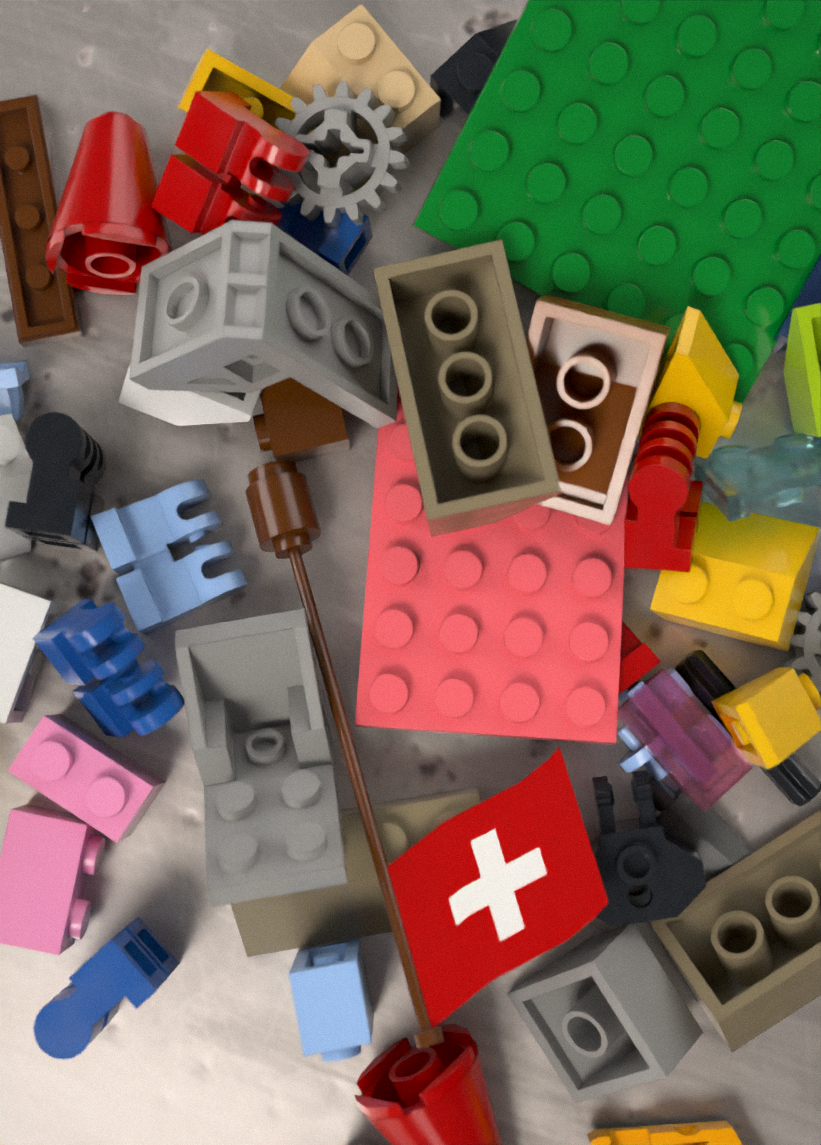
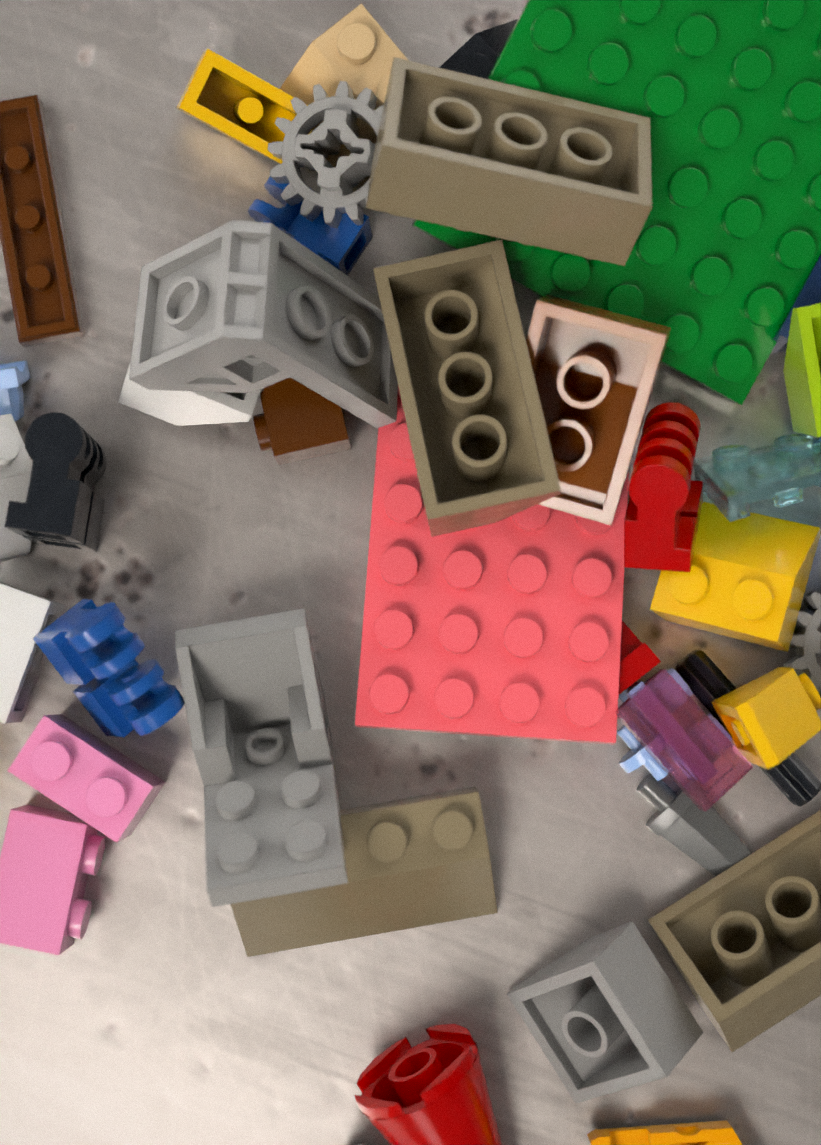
(105, 212): red cone -> none
(127, 966): blue legs -> none
(141, 541): light blue legs -> none
(224, 150): red legs -> none
(332, 999): light blue brick -> none
(480, 885): red flag -> none
(511, 163): none -> dark tan slope
(640, 854): black hinge -> none
(701, 378): yellow slope -> none

